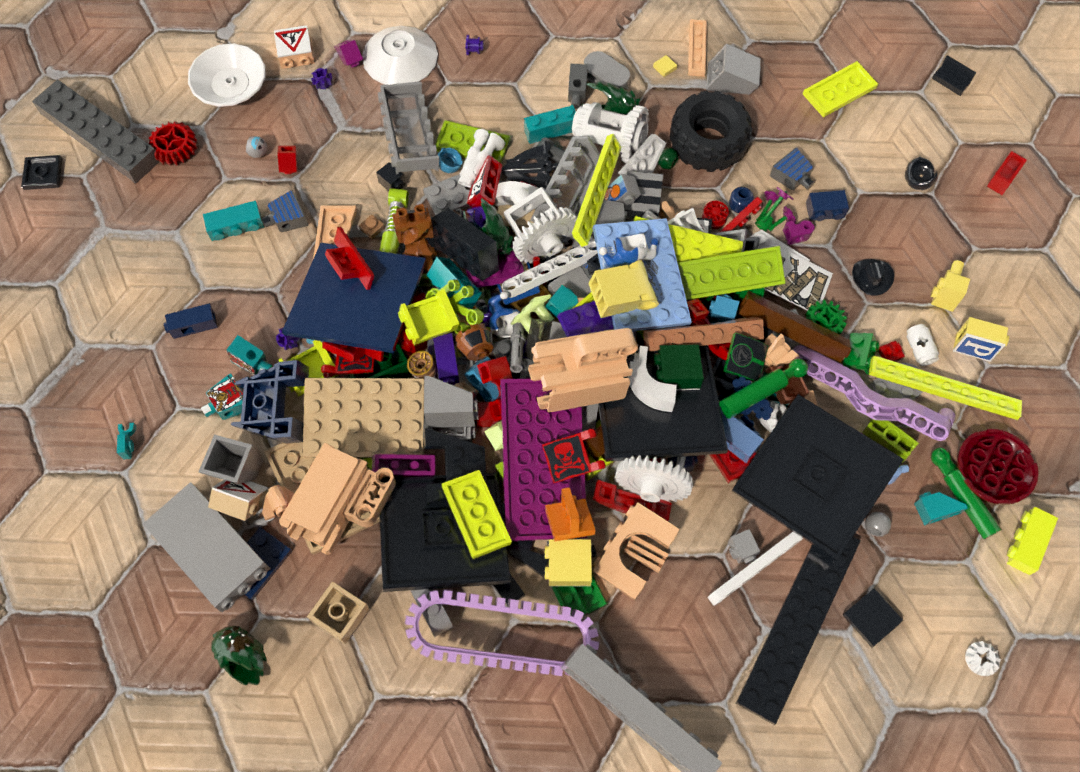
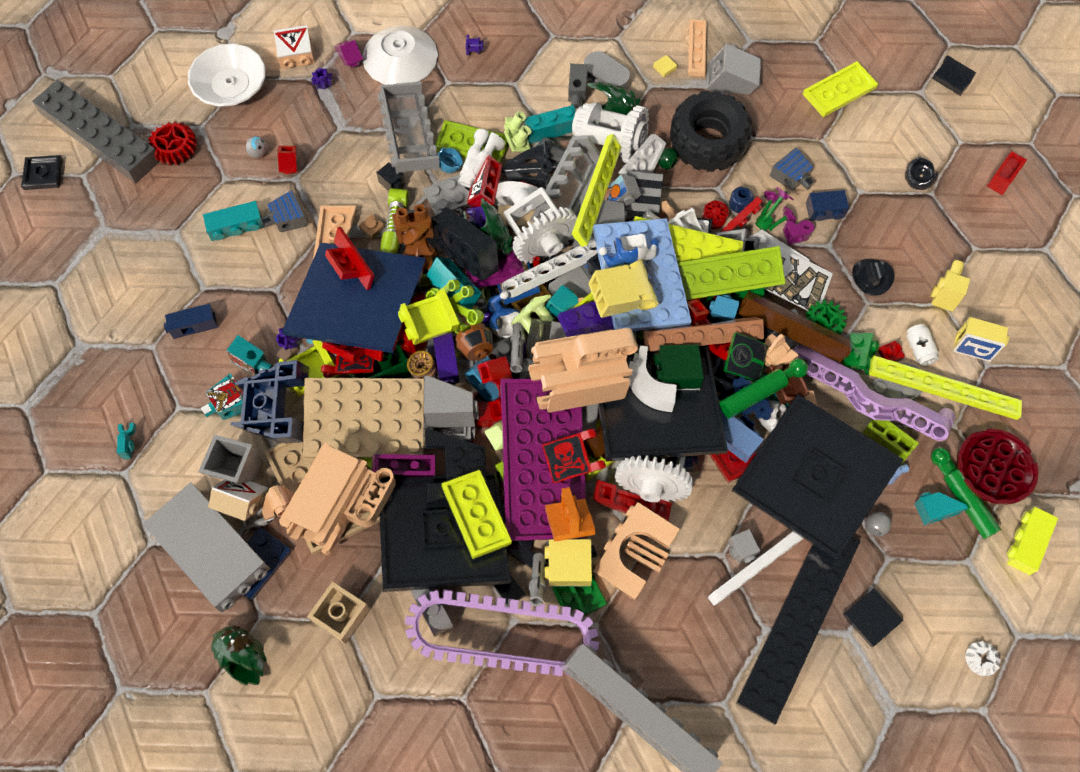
(517, 134): none -> yellowish green connector
(536, 596): none -> light grey pin

